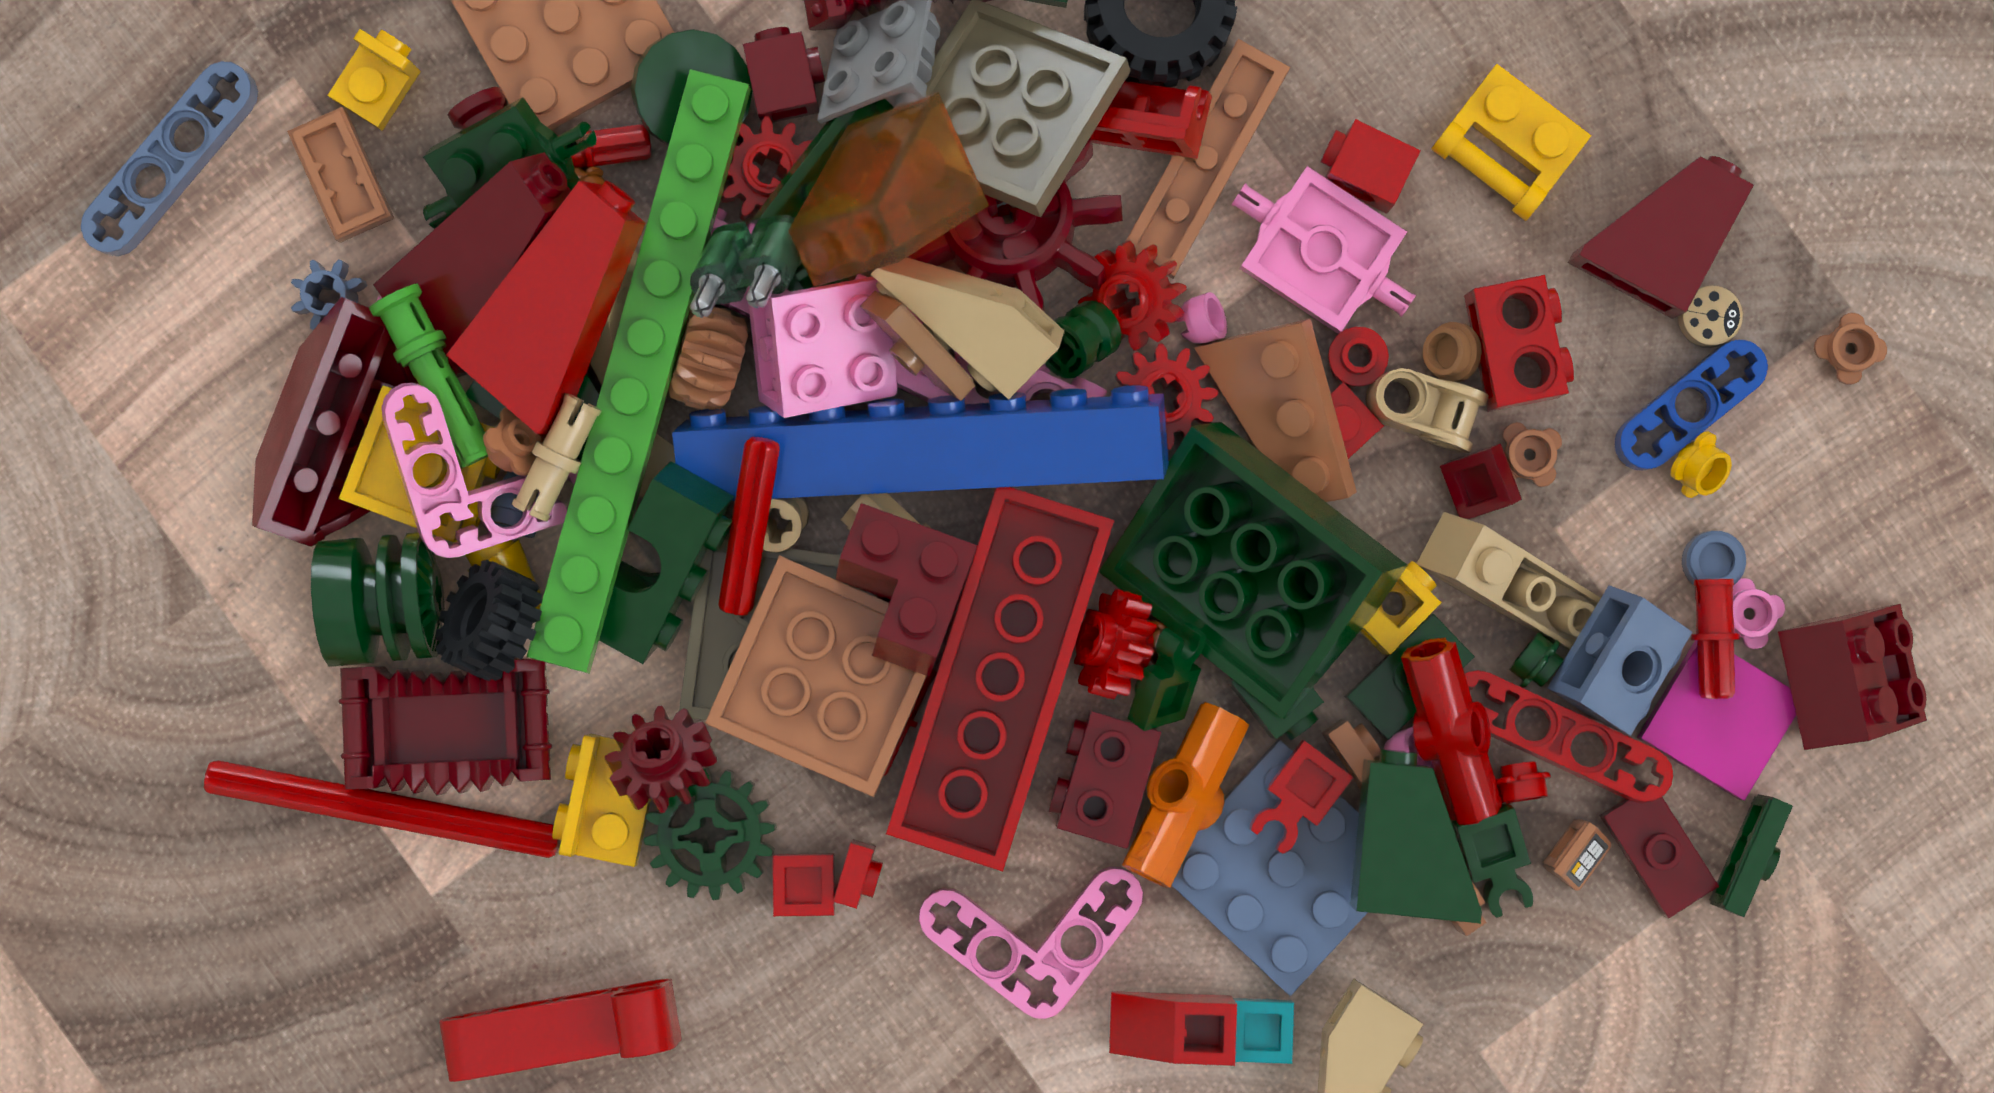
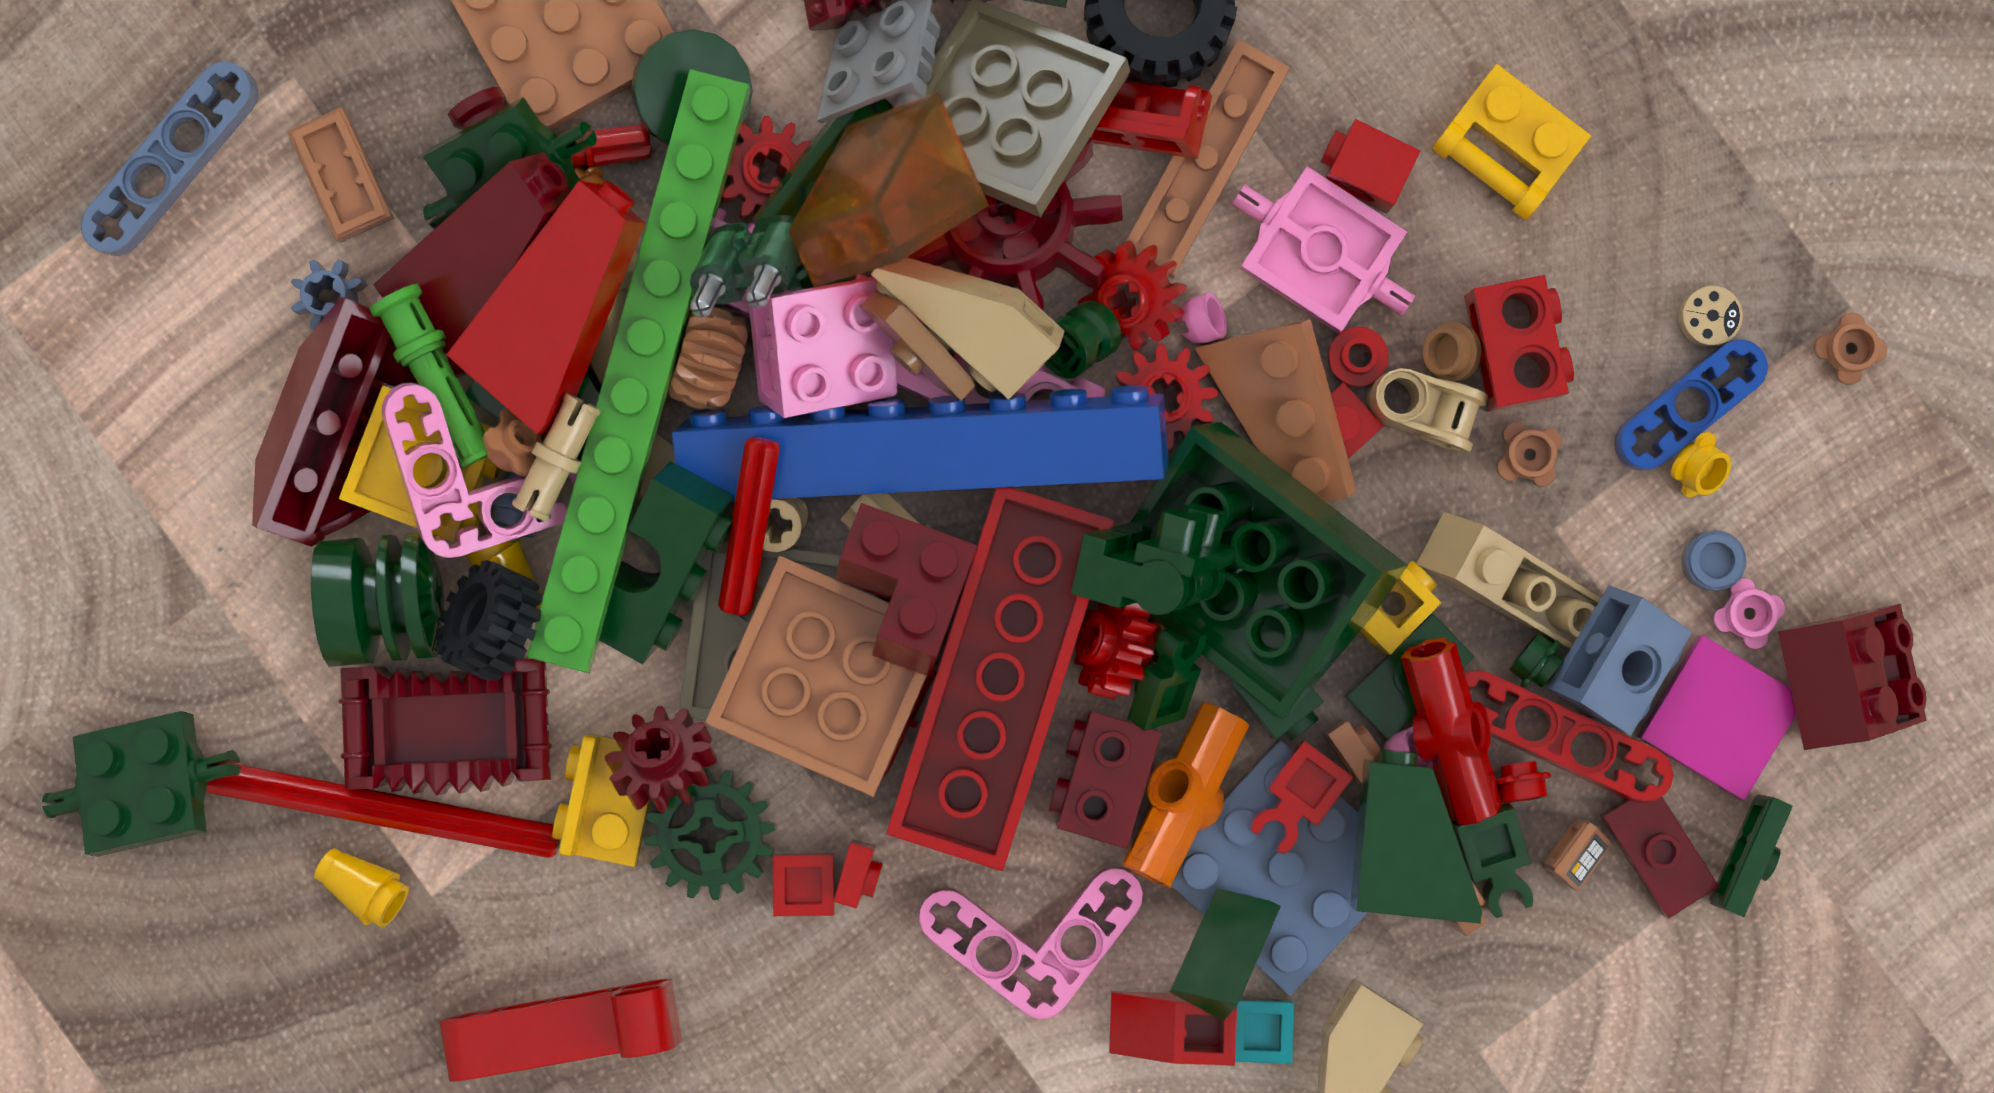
(140, 784): none -> dark green plate
(362, 887): none -> yellow cone
(375, 78): yellow bracket -> none
(783, 74): dark red brick -> none
(1157, 573): none -> dark green hips
(1224, 952): none -> dark green slope
(1481, 482): dark red plate -> none
(1669, 237): dark red slope -> none
(1715, 638): red axle -> none

